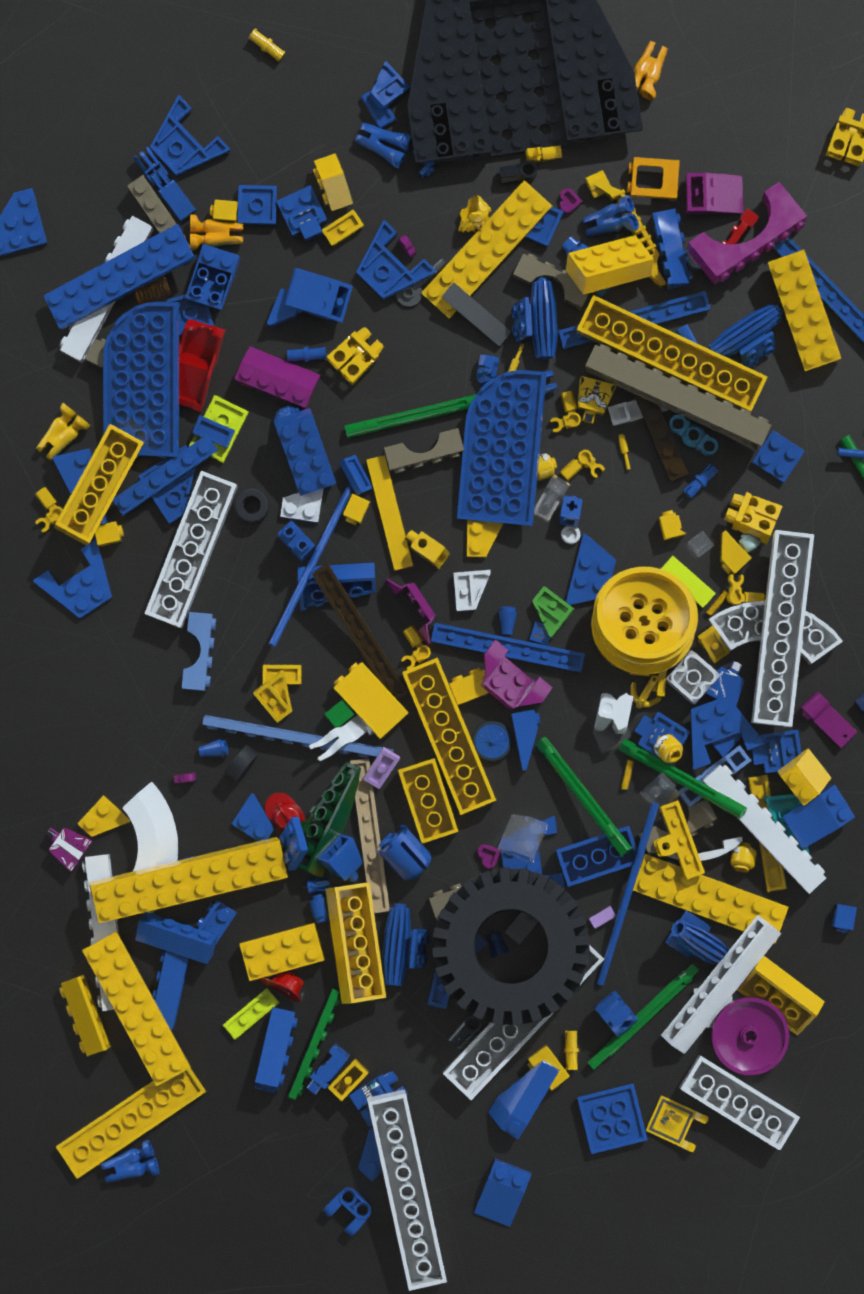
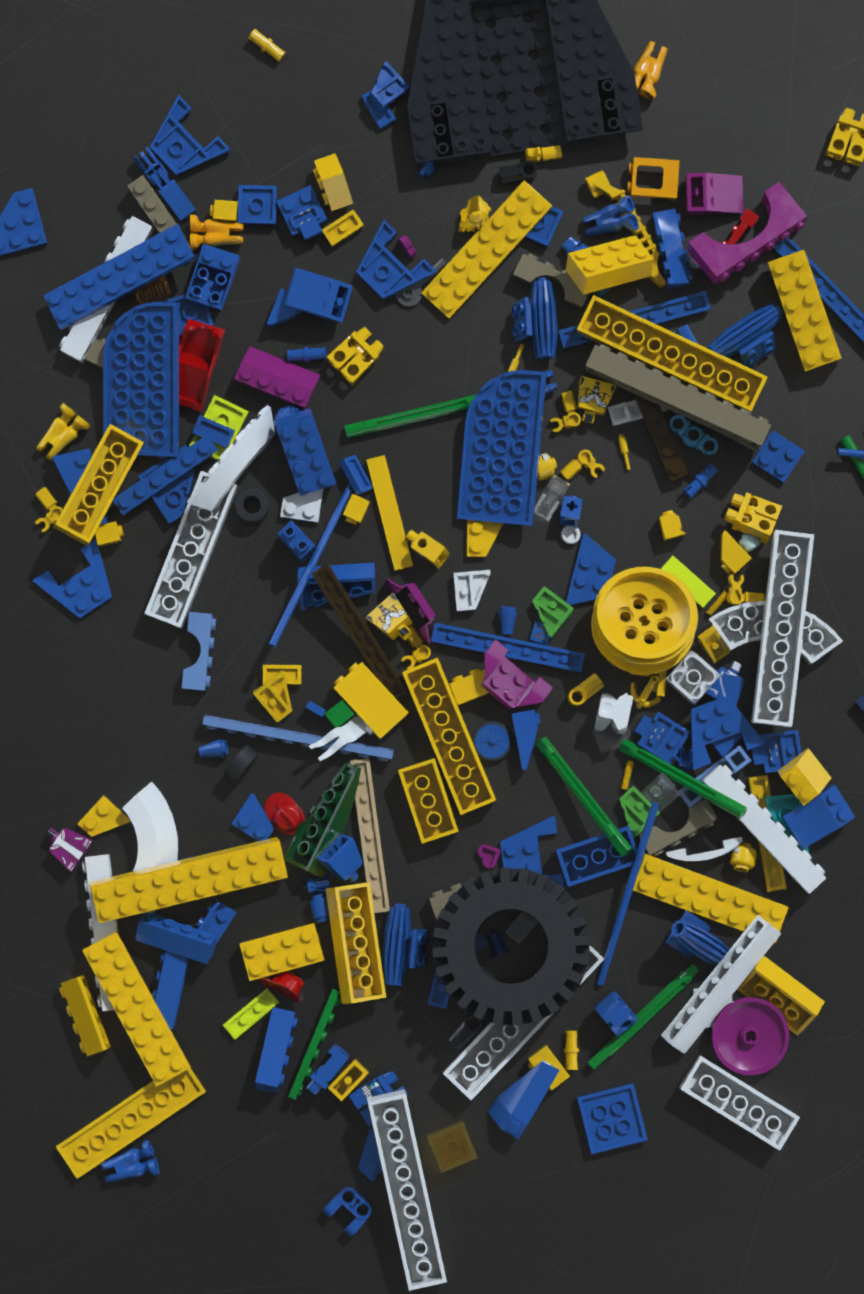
(189, 777): magenta tile -> none
(234, 461): none -> white brick
(293, 843): blue plate -> none
(316, 709): none -> blue tile
(381, 768): lavender plate -> none
(391, 618): none -> torso
(399, 140): blue piece -> none
(401, 457): dark tan arch -> none
(405, 854): blue cylinder -> none
(452, 1146): none -> clear yellow brick
(476, 314): dark grey tile -> none
(487, 368): blue rock -> none
(502, 1192): blue slope -> none
(523, 837): clear slope -> none
(569, 201): magenta tile -> none
(586, 689): none -> yellow piece
(602, 917): lavender piece -> none
(635, 810): none -> bright green wing
(668, 748): yellow head -> none
(673, 1121): yellow flag -> none
(679, 841): yellow plate -> none
(684, 761): none -> blue piece
(700, 544): clear tile -> none
(828, 719): magenta door -> none
(844, 918): blue brick -> none

